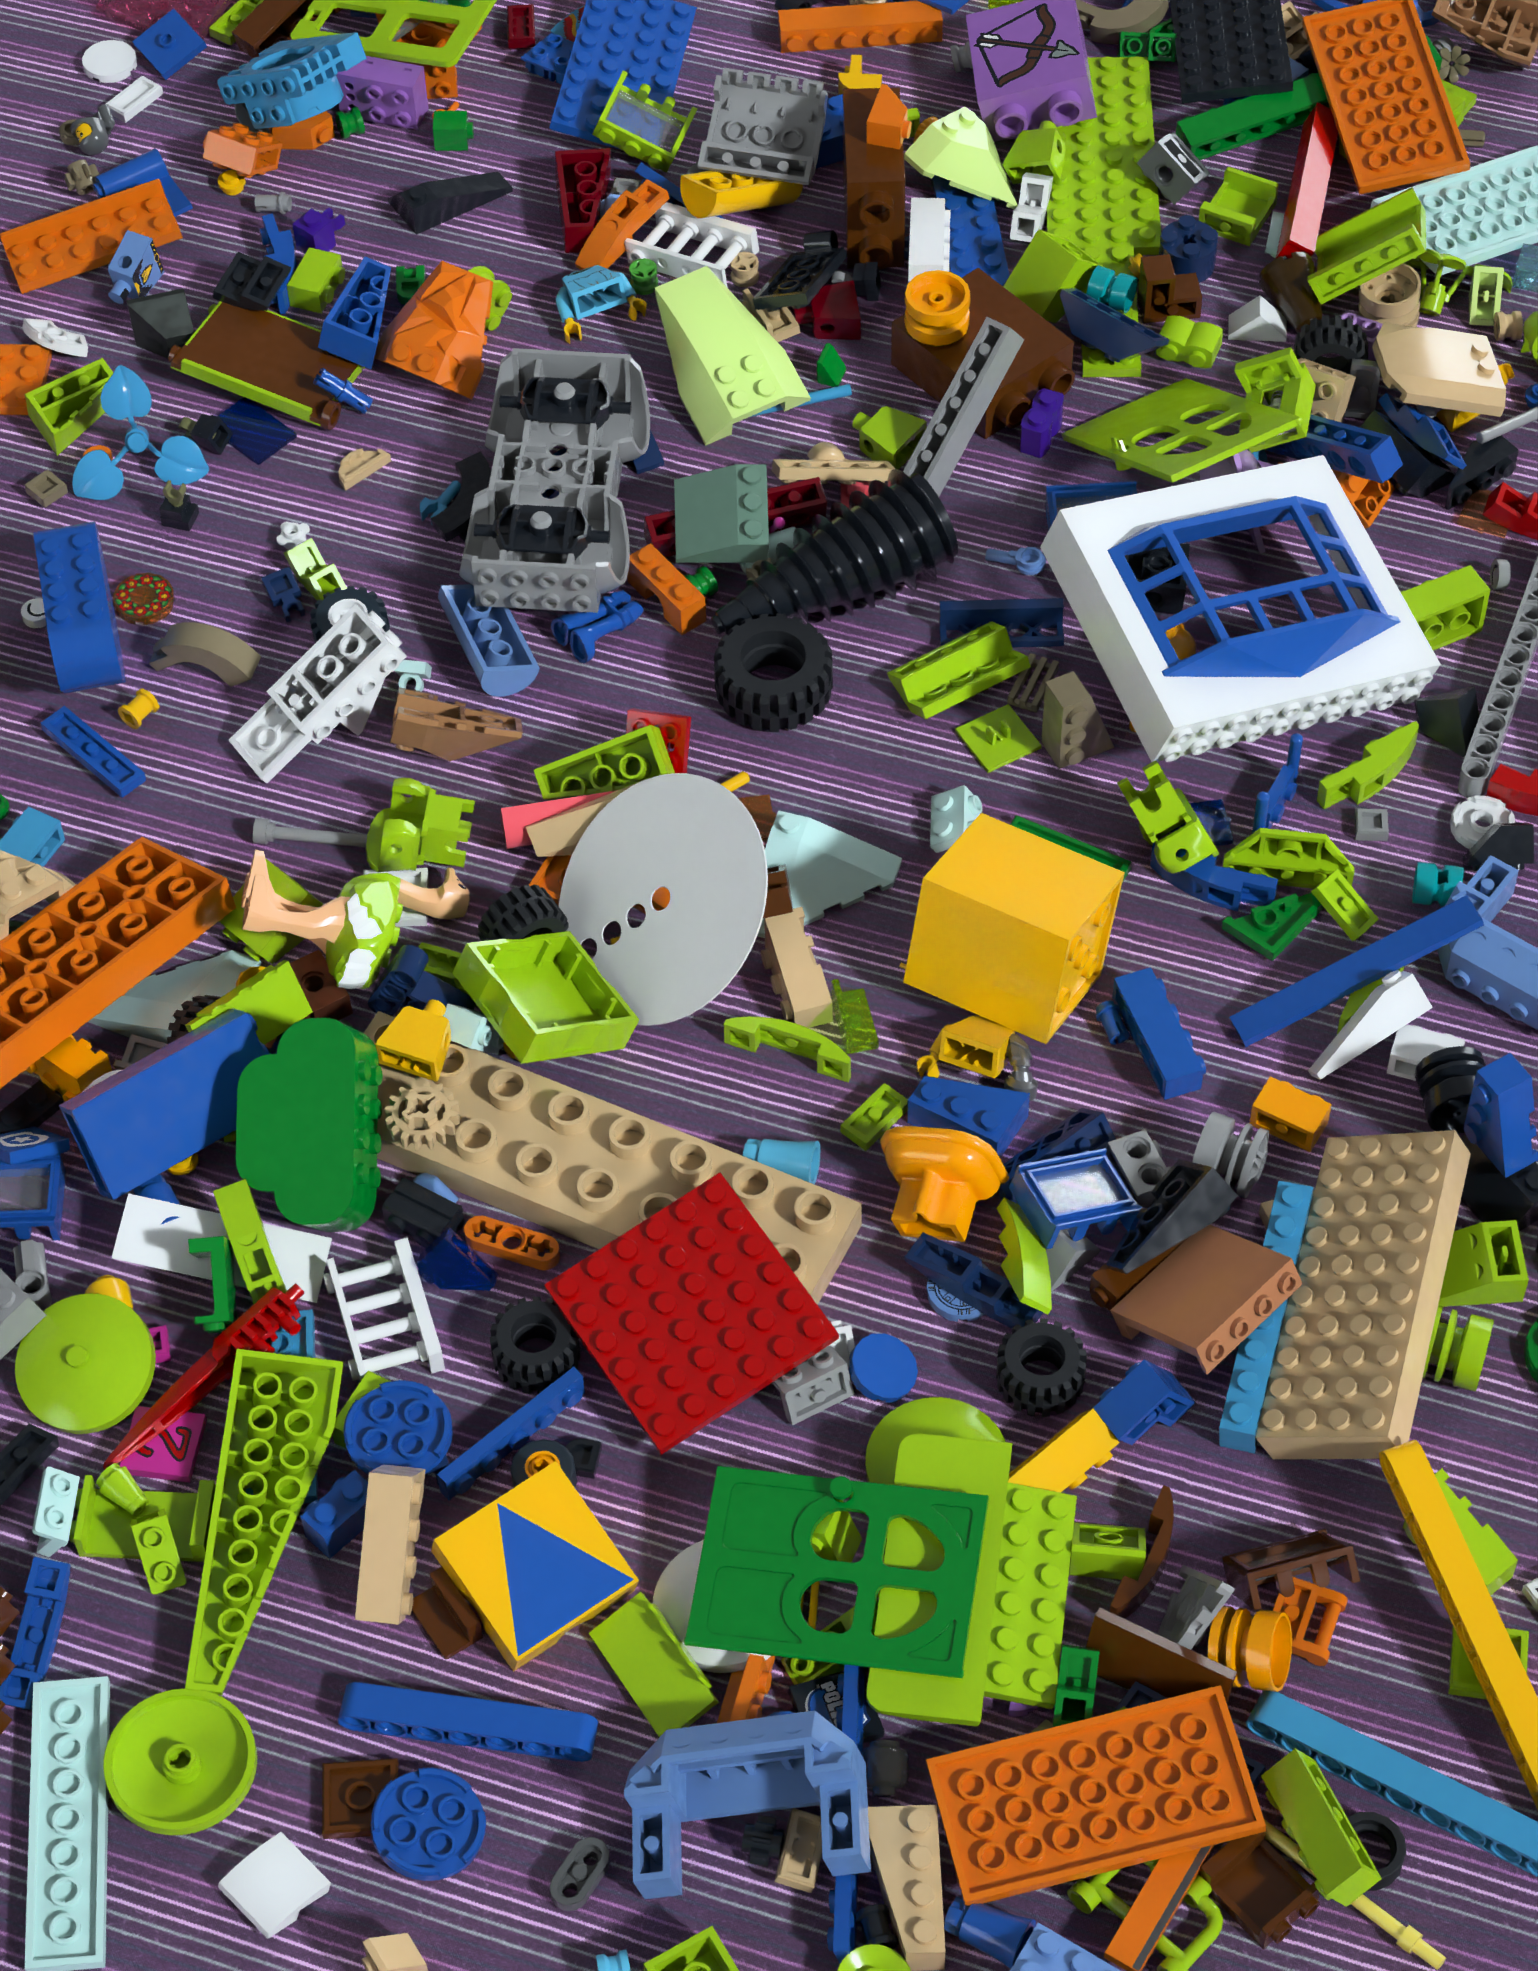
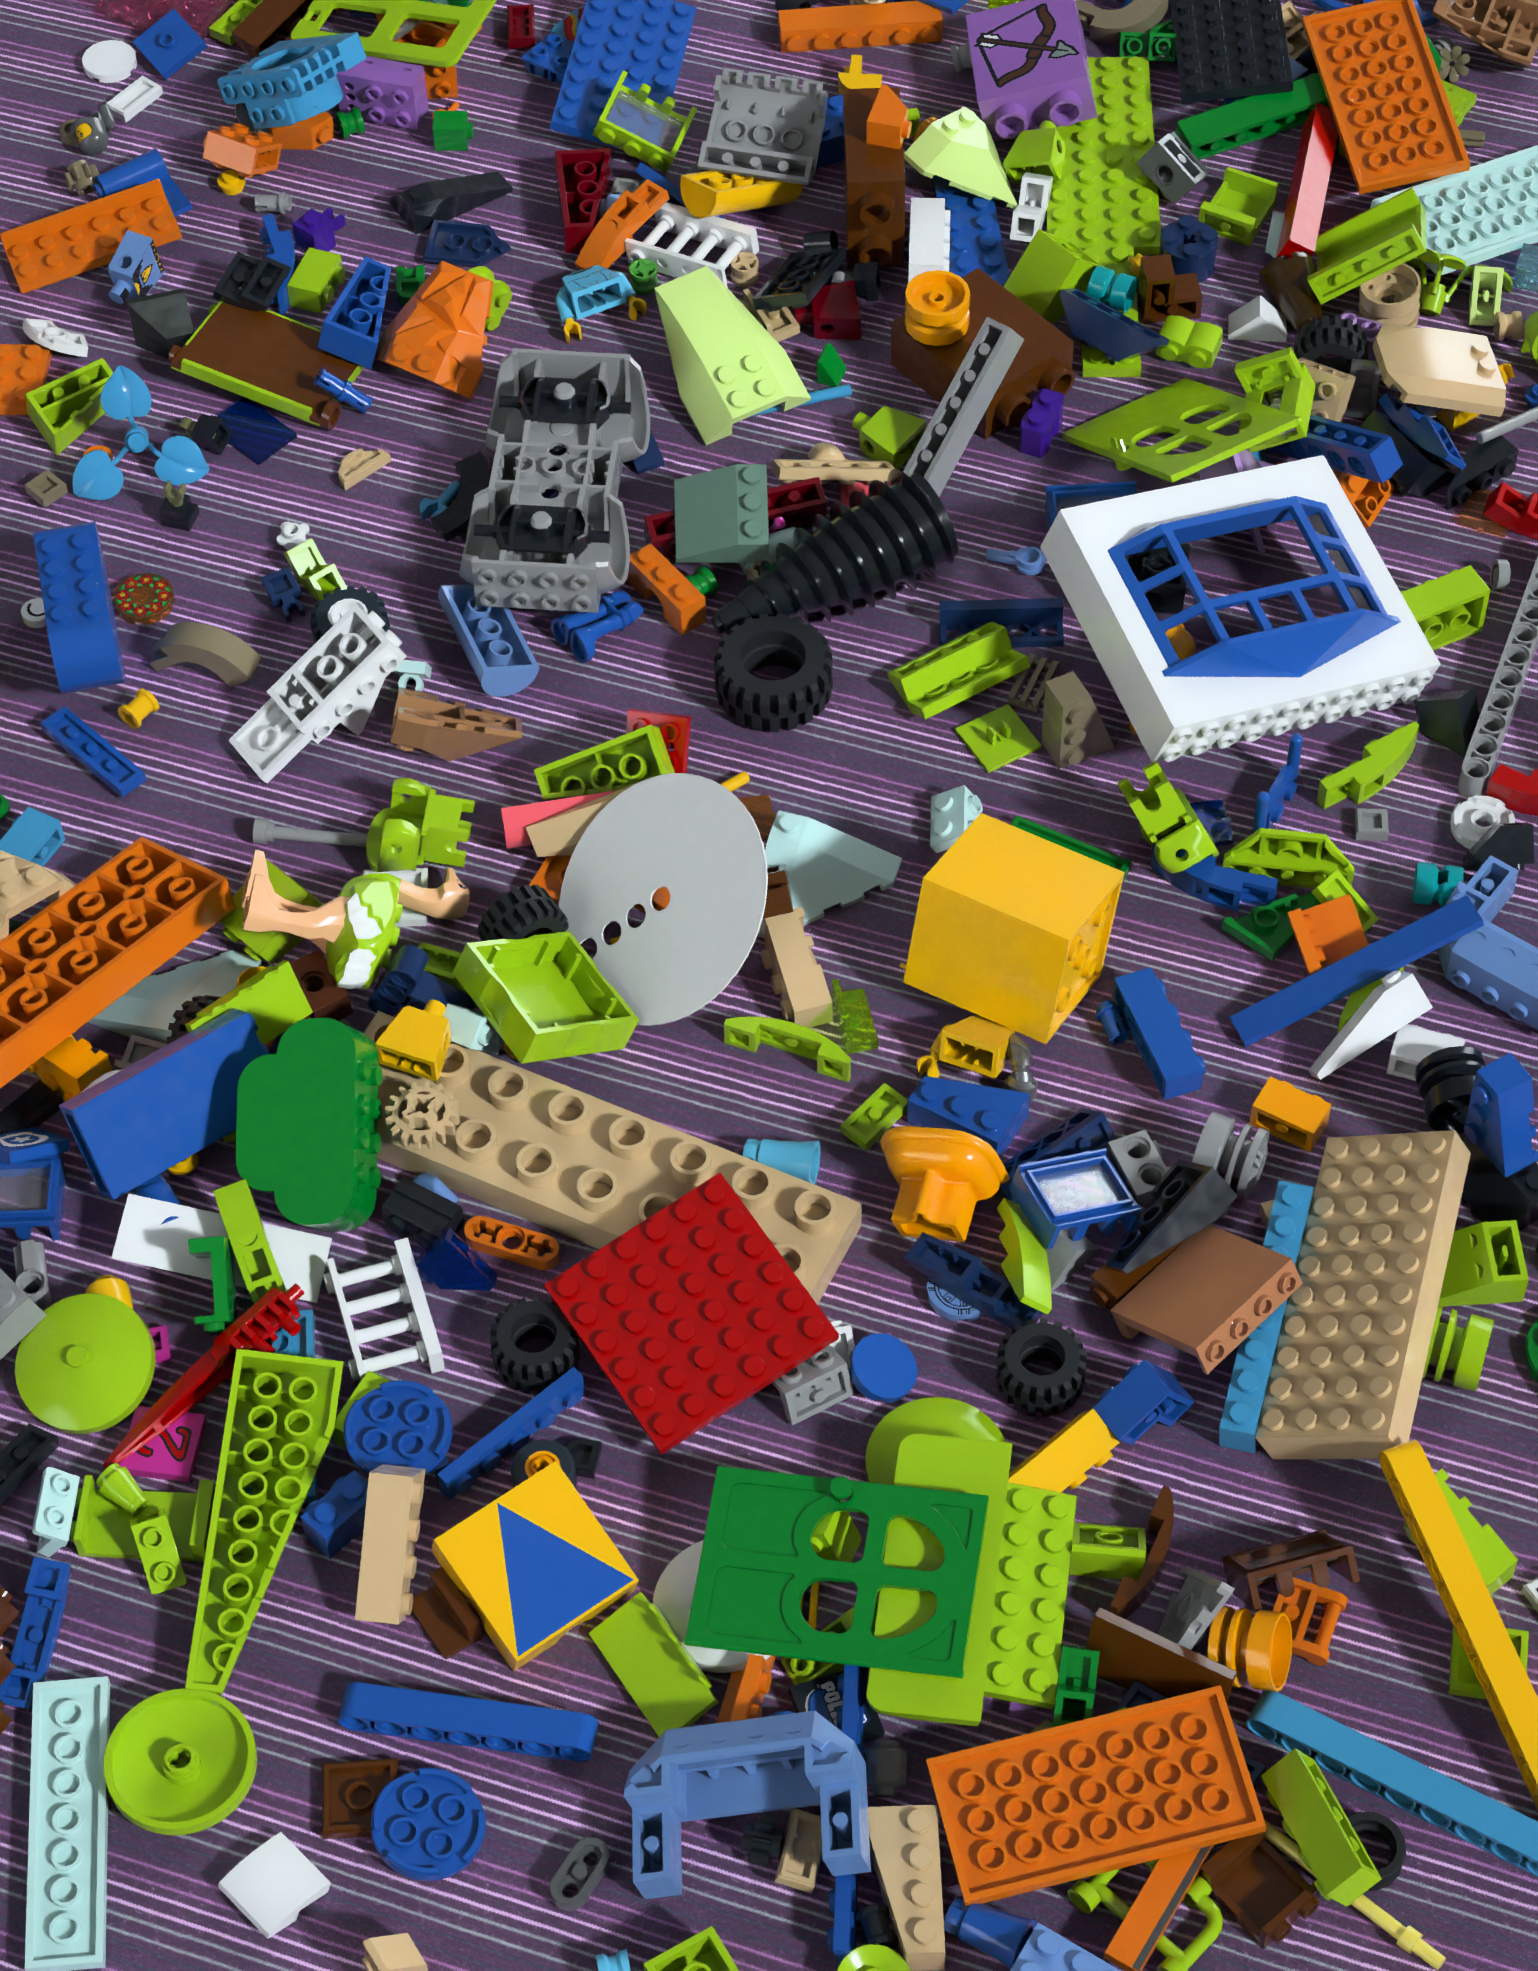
(463, 244): none -> dark blue tile
(1327, 932): none -> orange bracket

